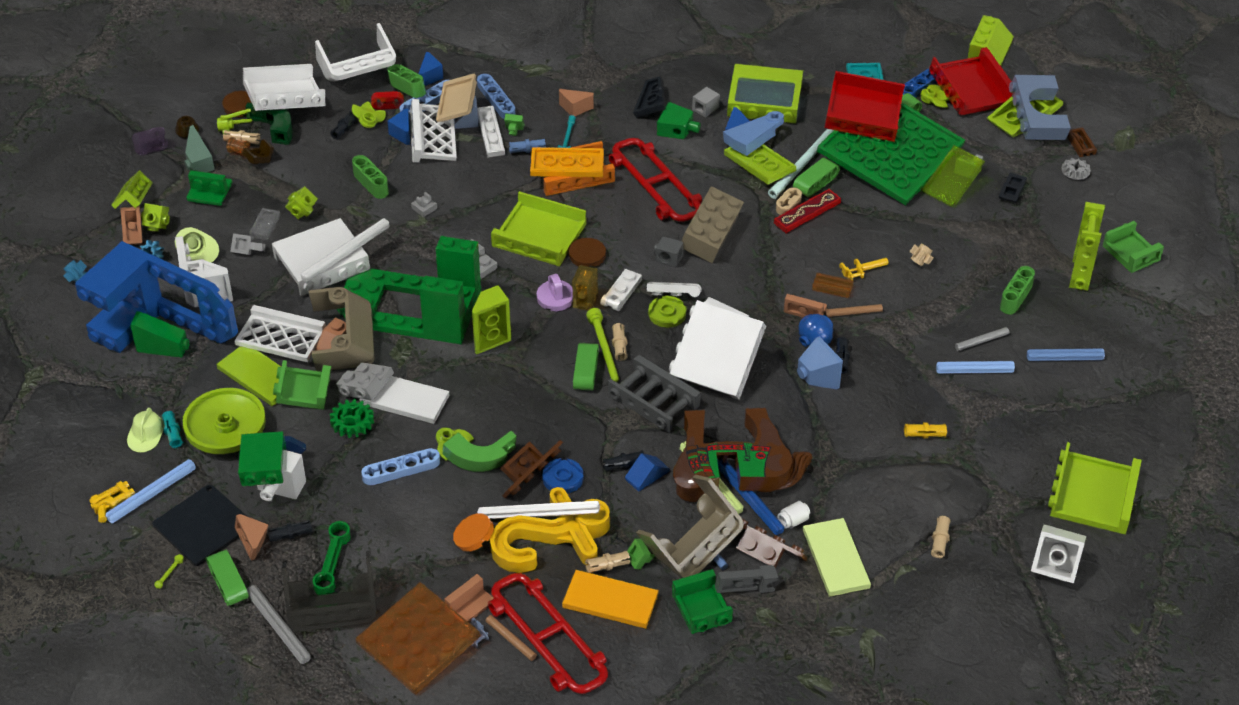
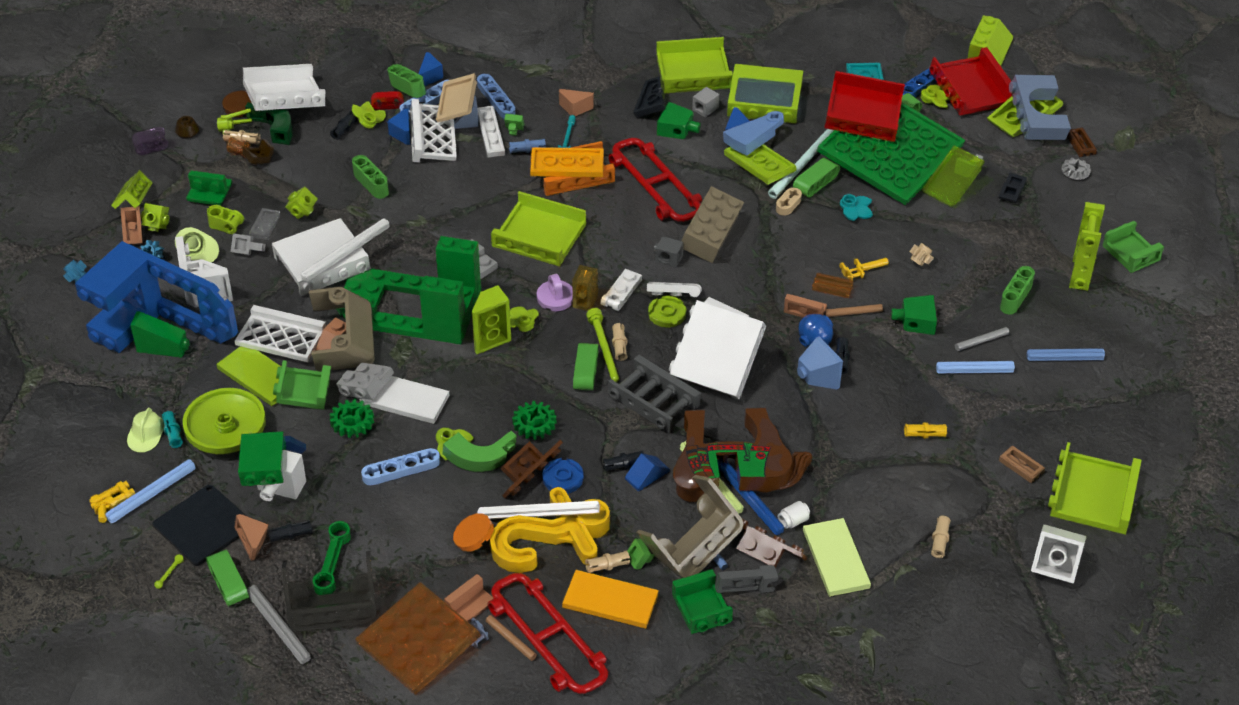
(197, 153): sand green slope -> none
(223, 220): none -> lime piece
(358, 65): white windscreen -> none
(424, 205): light grey tile -> none
(523, 318): none -> lime plate
(534, 420): none -> green gear
(587, 252): reddish brown tile -> none
(693, 64): none -> lime panel
(807, 210): tile -> none
(856, 207): none -> teal plate
(917, 314): none -> green torso
(1019, 466): none -> medium nougat tile

